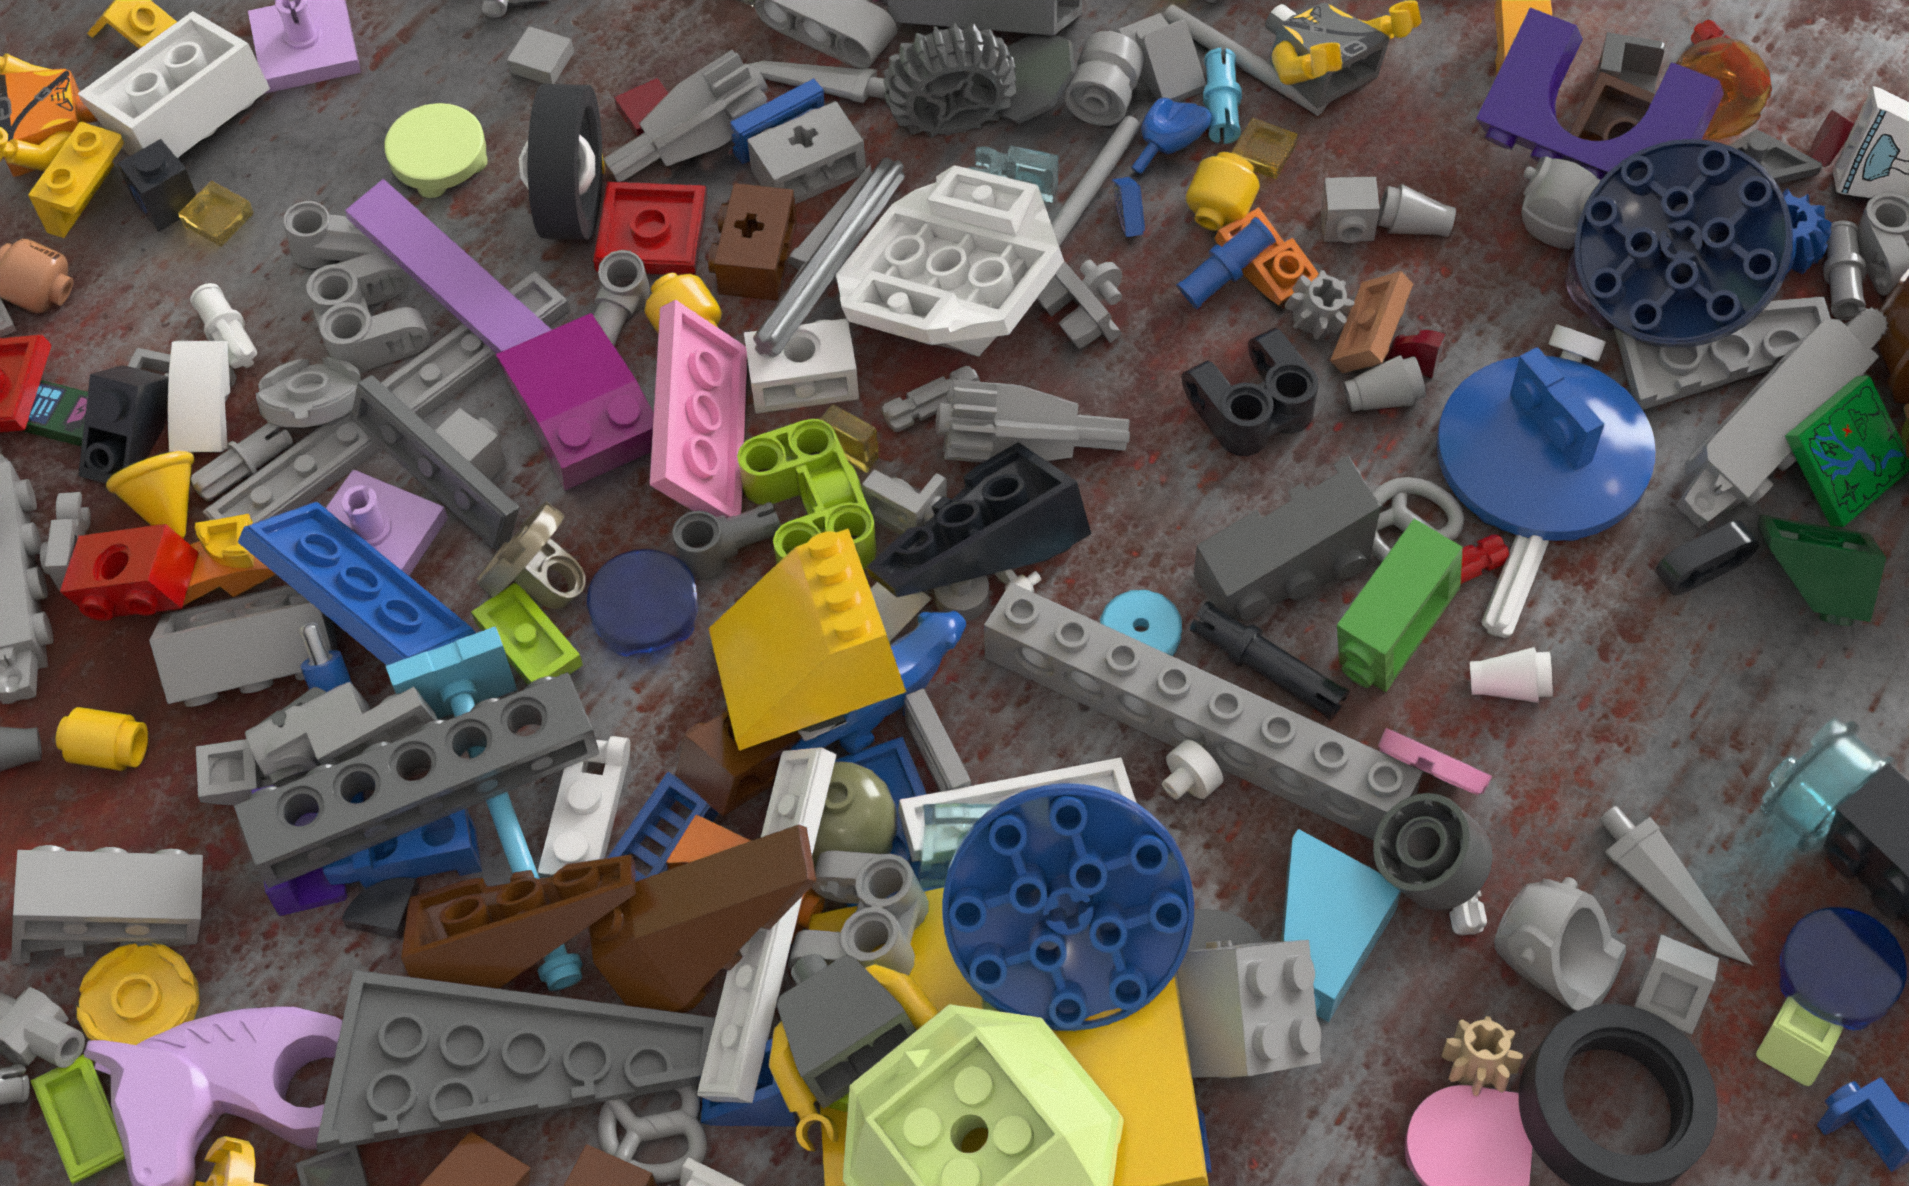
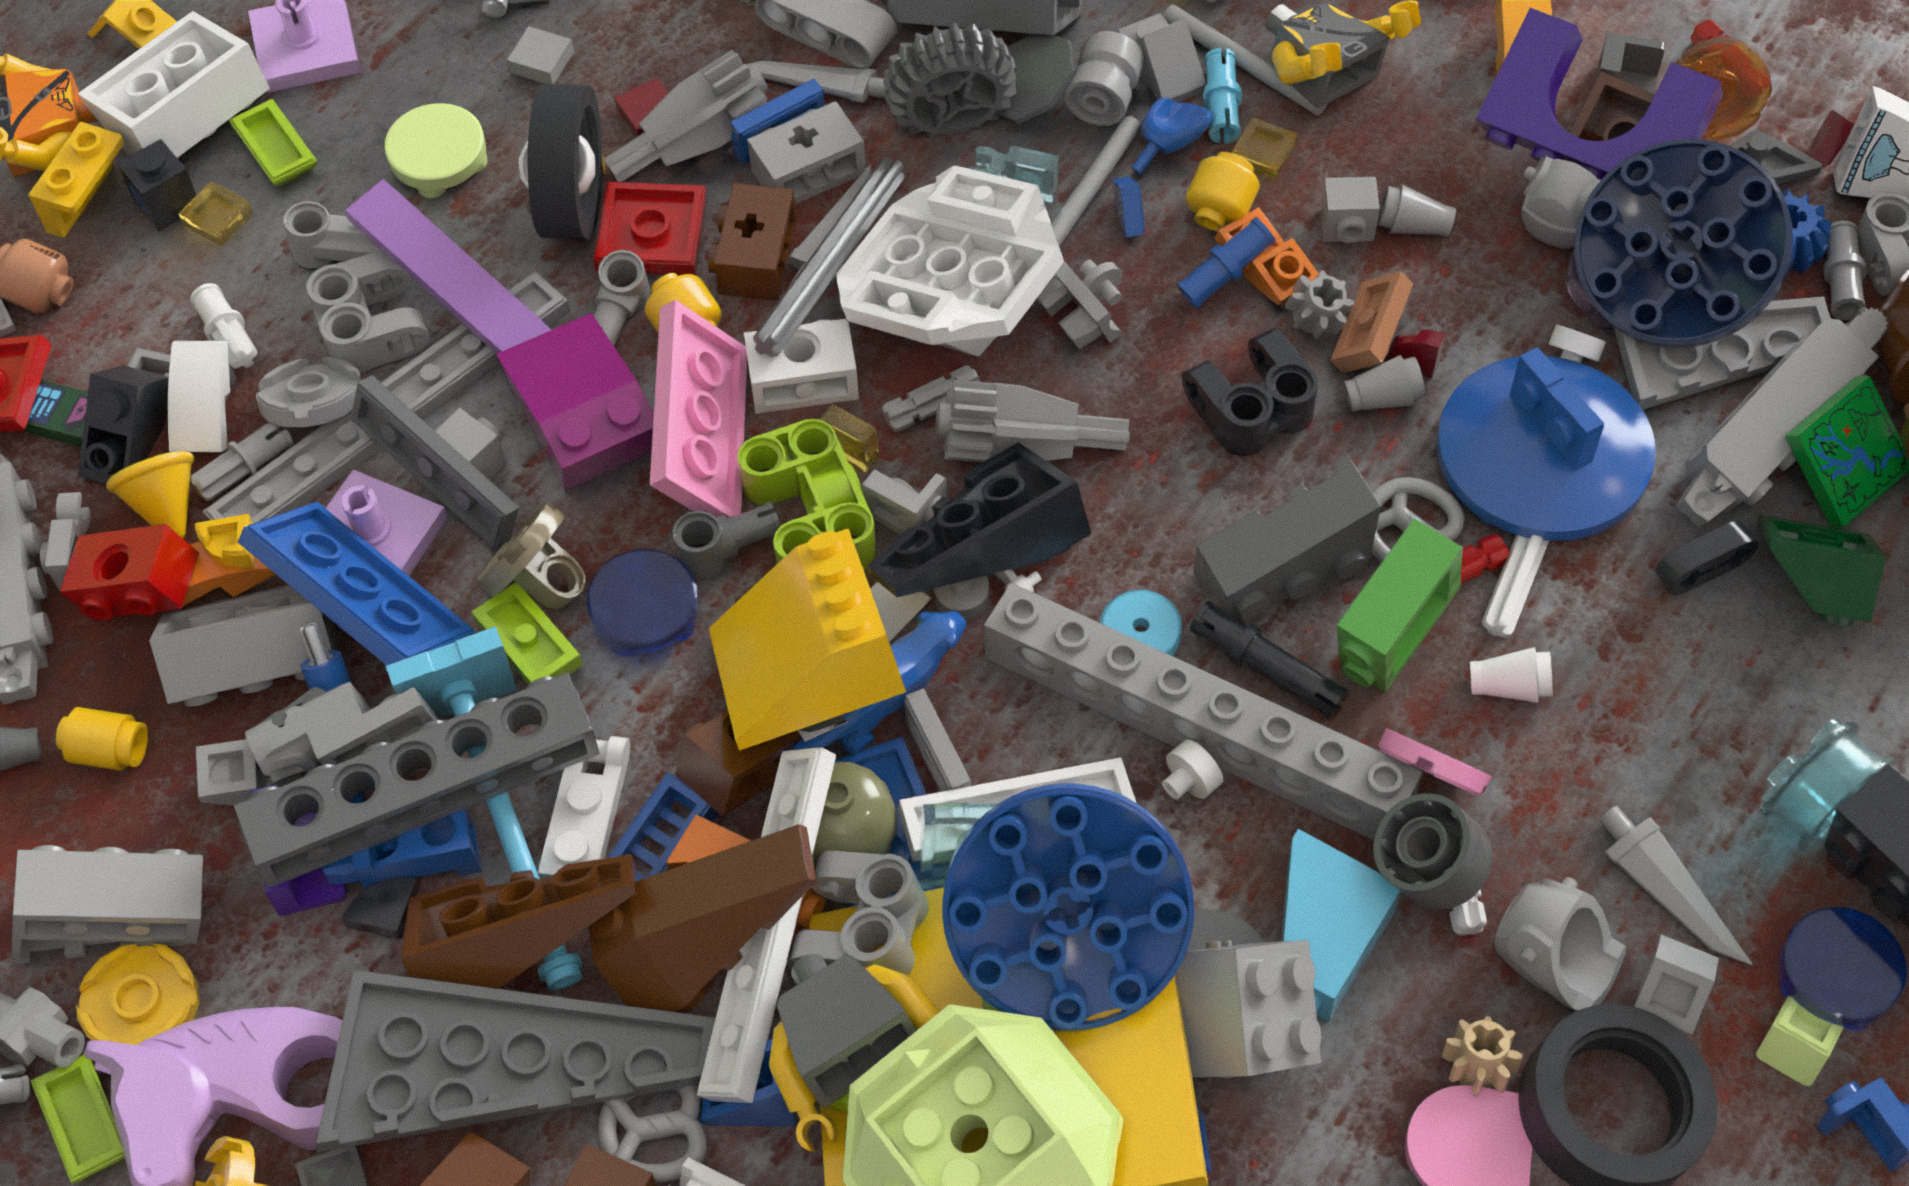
(274, 143): none -> lime tile

